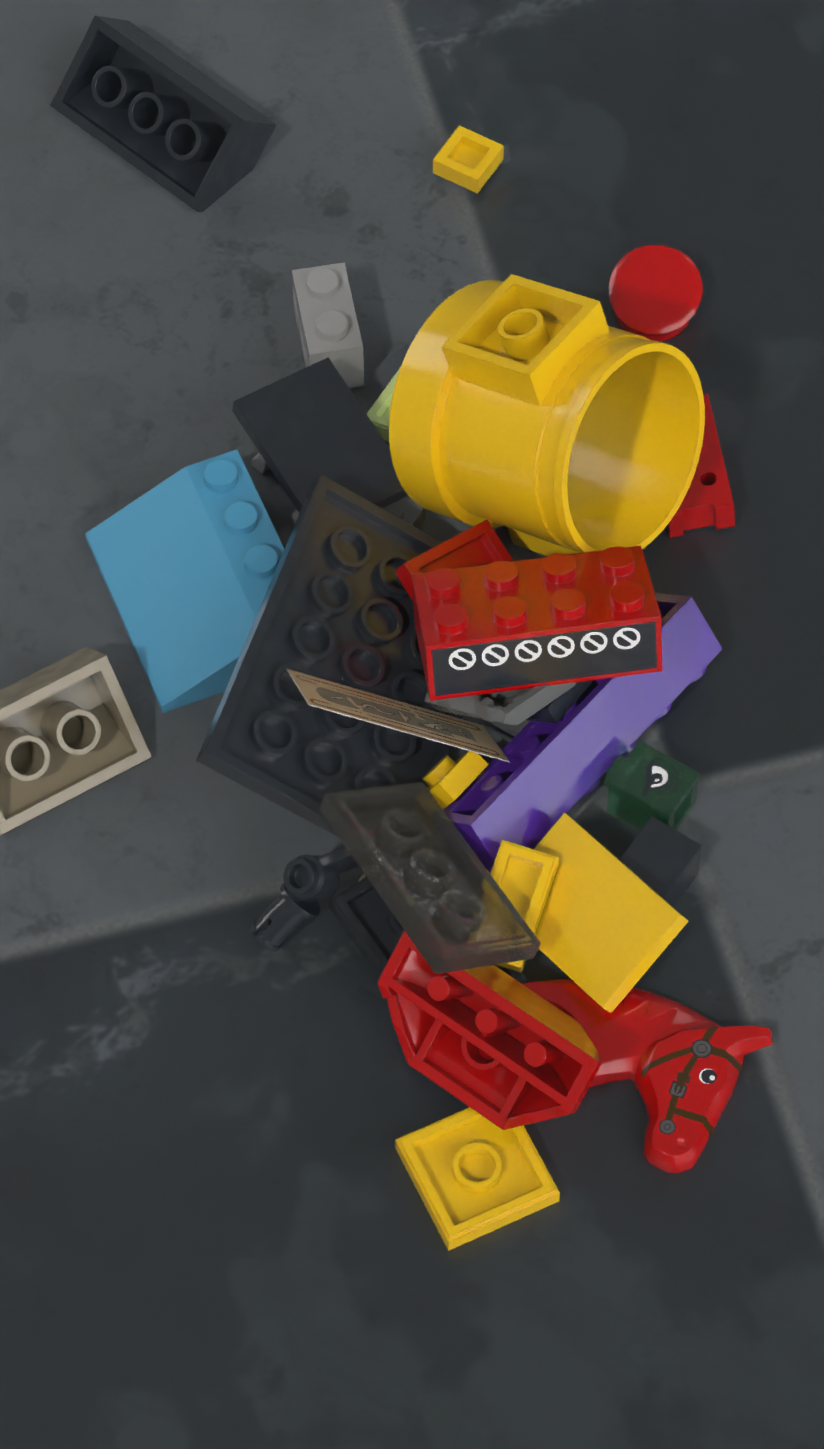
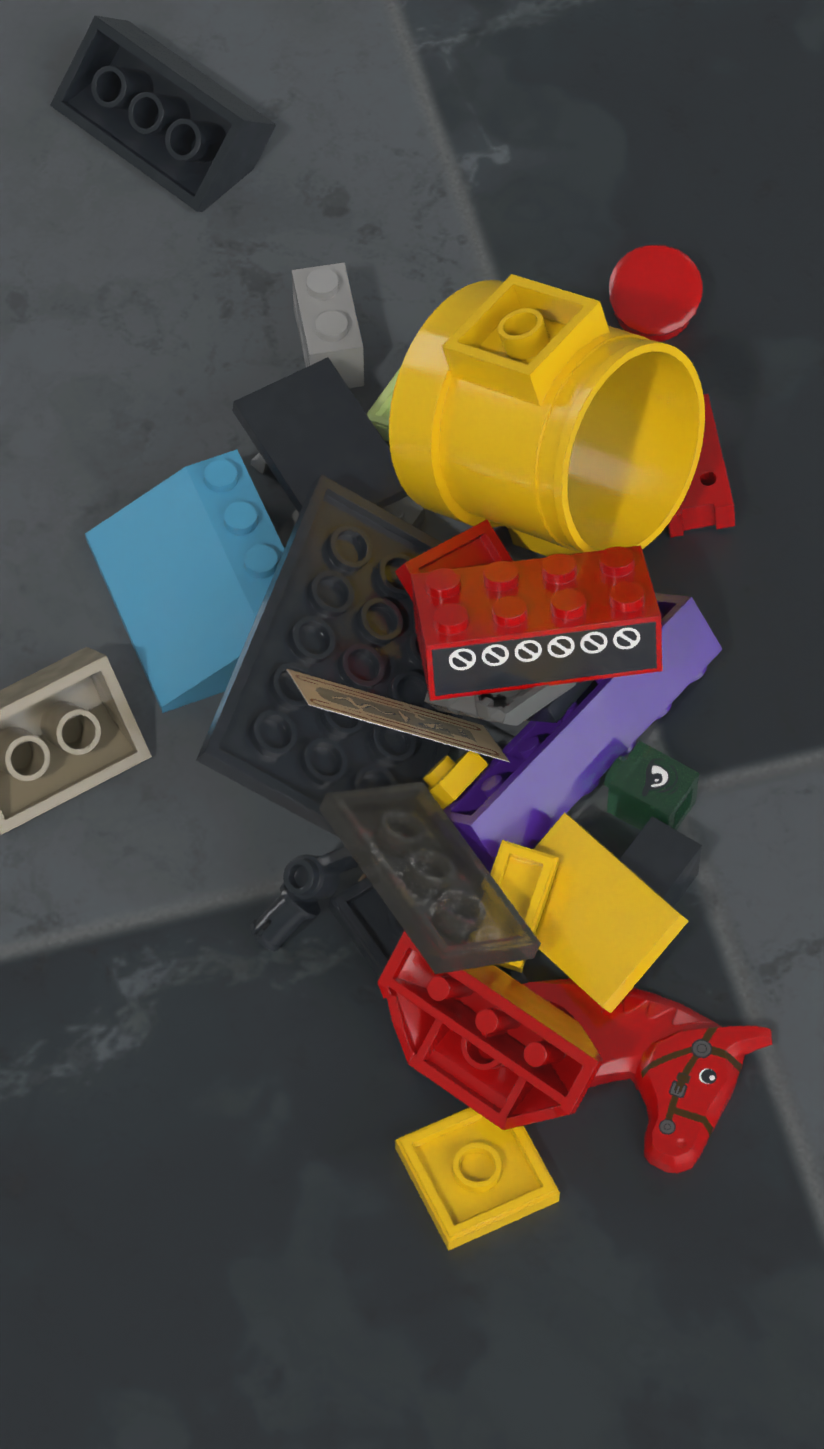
(468, 159): yellow plate -> none

